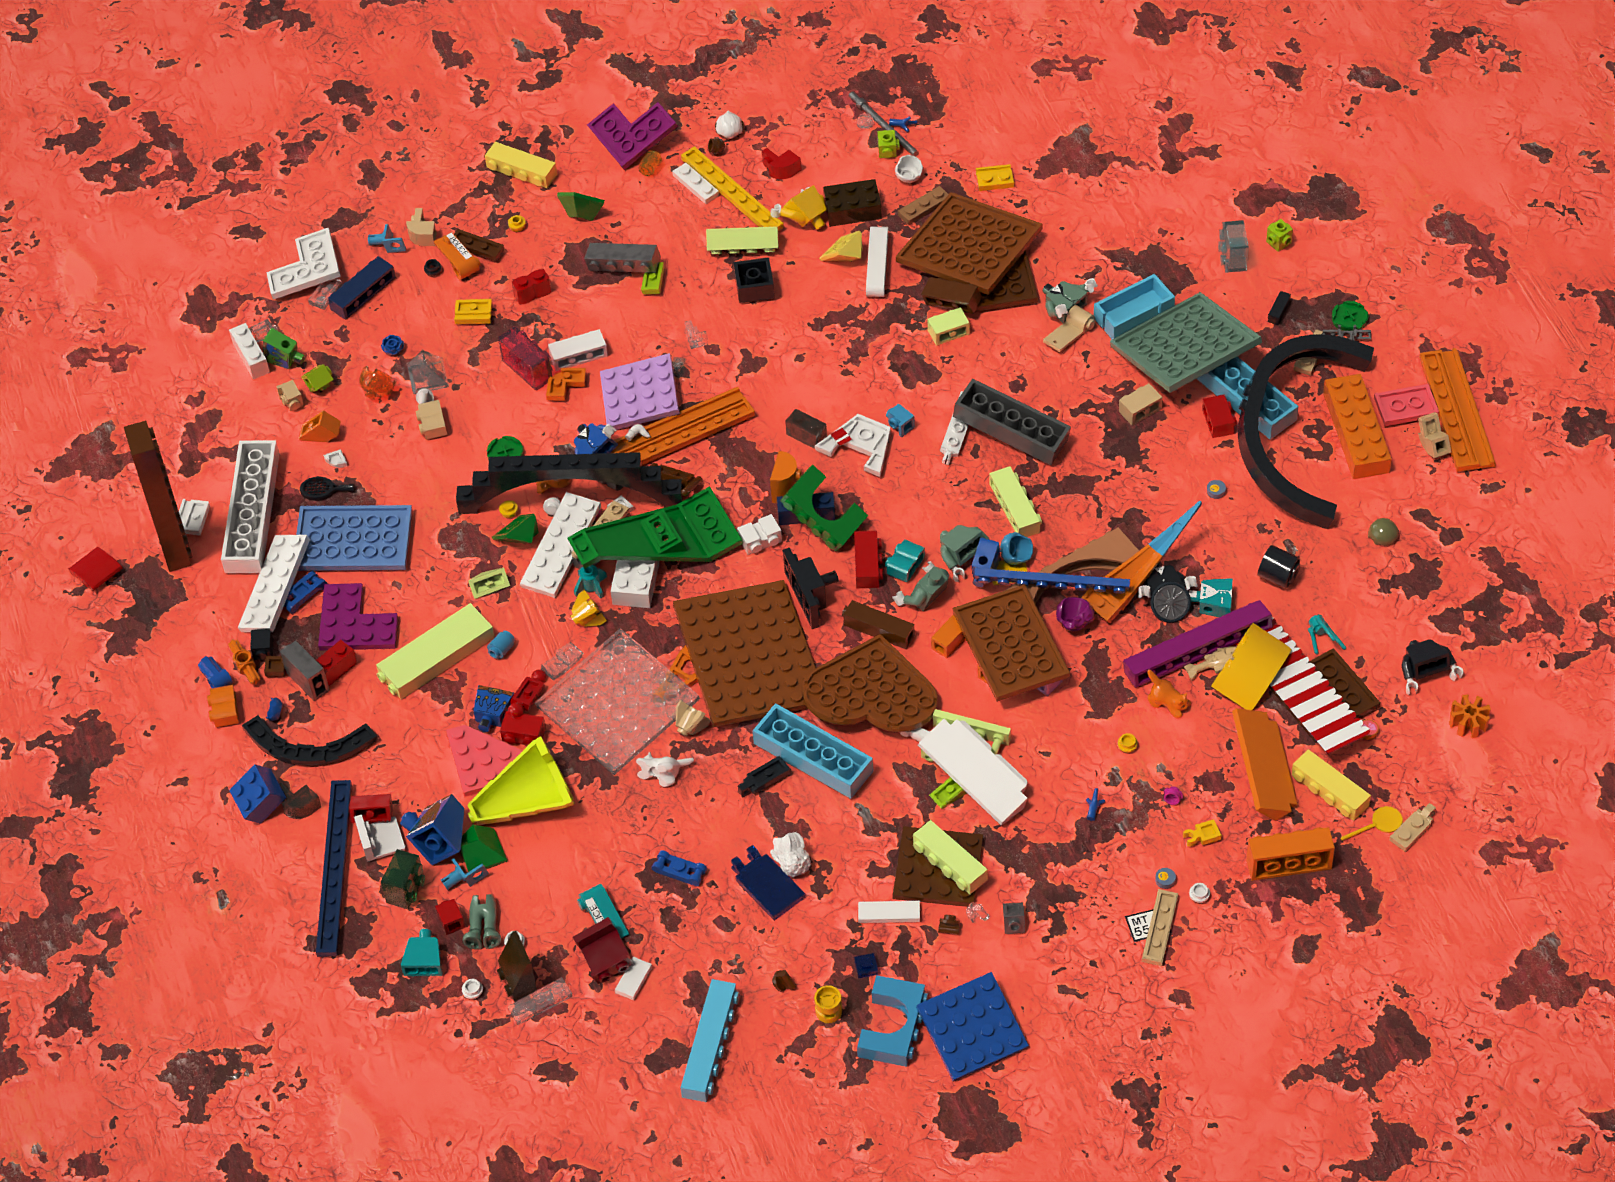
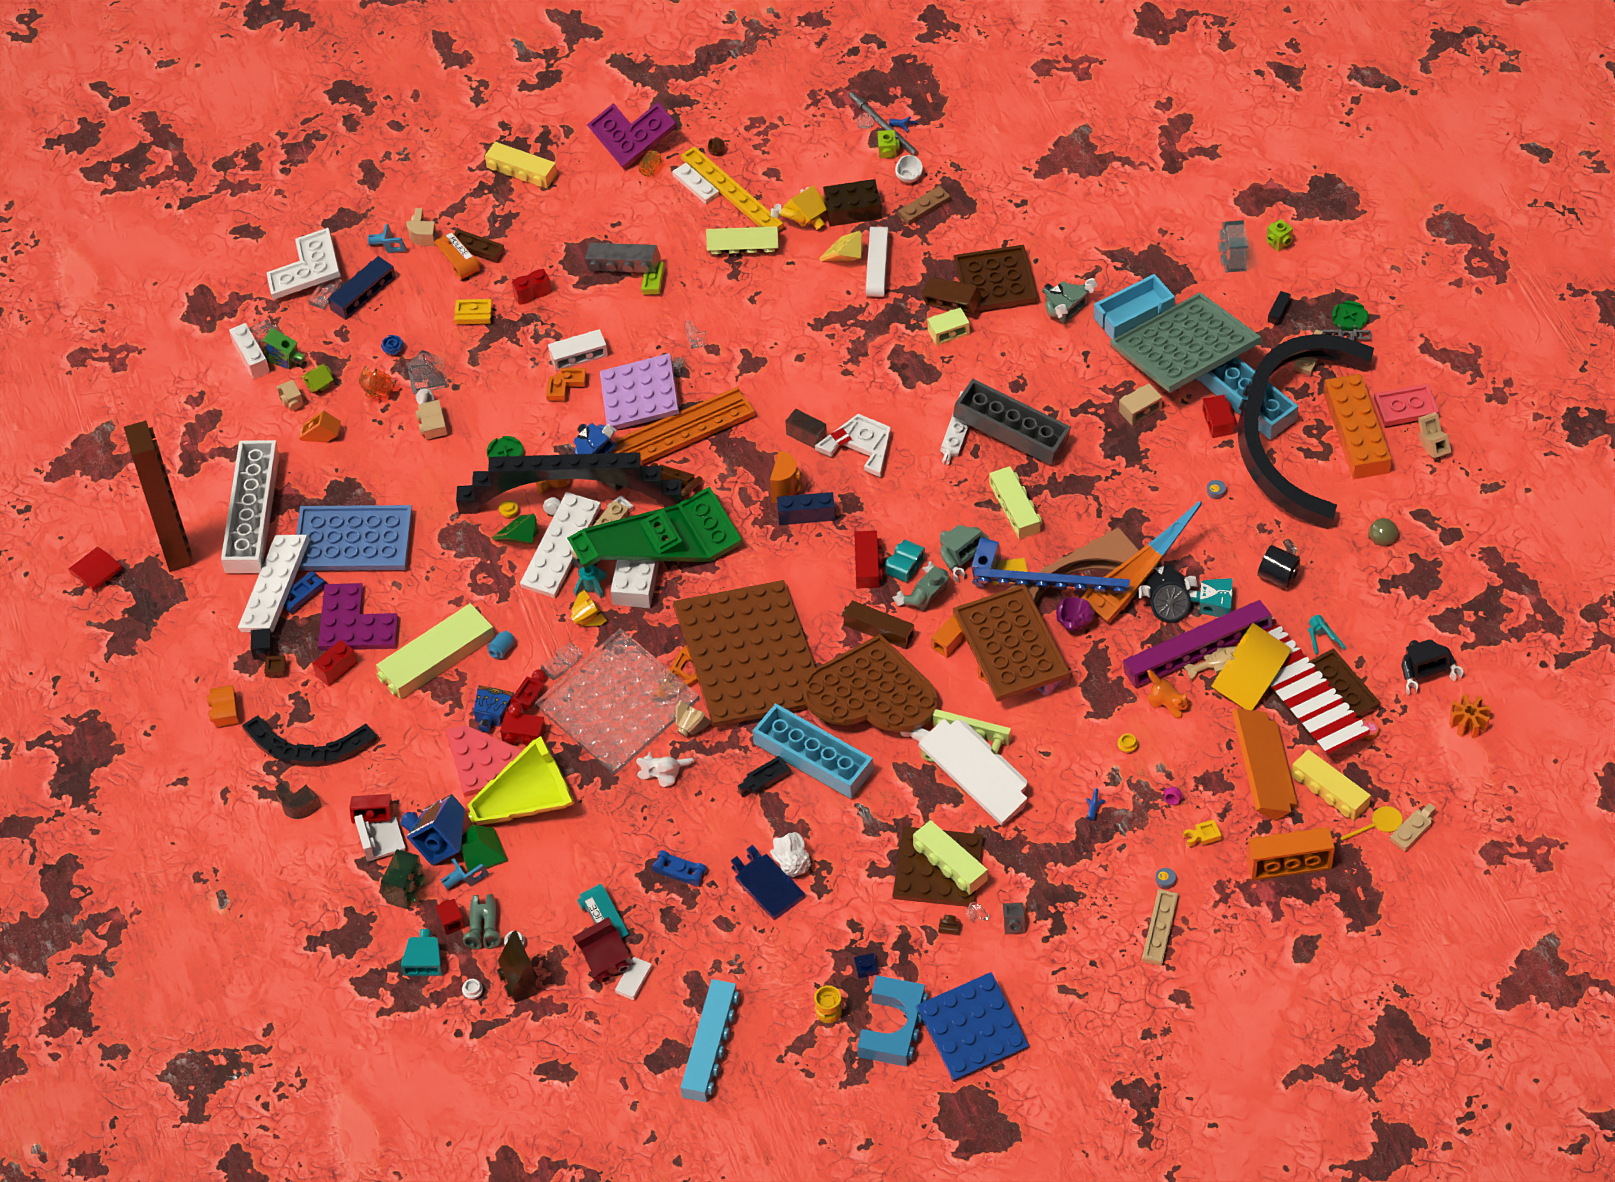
(193, 515): white plate -> none
(214, 673): blue piece -> none
(244, 662): orange axle -> none
(257, 793): blue brick -> none
(274, 709): blue plate -> none
(304, 670): flat silver brick -> none
(320, 496): black piece -> none
(334, 868): dark blue plate -> none
(335, 459): white tile -> none
(432, 267): black plate -> none
(488, 582): yellowish green slope -> none
(516, 223): yellow plate -> none
(525, 357): clear pink brick -> none
(540, 1001): clear plate -> none
(580, 205): green slope -> none
(635, 430): white animal -> none
(729, 125): white hair -> none
(754, 280): black brick -> none
(760, 535): white brick -> none
(781, 166): red brick -> none
(783, 981): reddish brown plate -> none
(799, 501): green arch -> none
(807, 584): black brick -> none
(888, 911): white tile -> none
(900, 419): dark azure brick -> none
(947, 793): lime slope -> none
(969, 242): dark orange plate -> none
(994, 177): yellow plate -> none
(1016, 548): dark azure hair -> none
(1076, 324): tan door -> none
(1139, 924): sticker -> none
(1199, 893): white plate -> none
(1457, 410): orange plate -> none

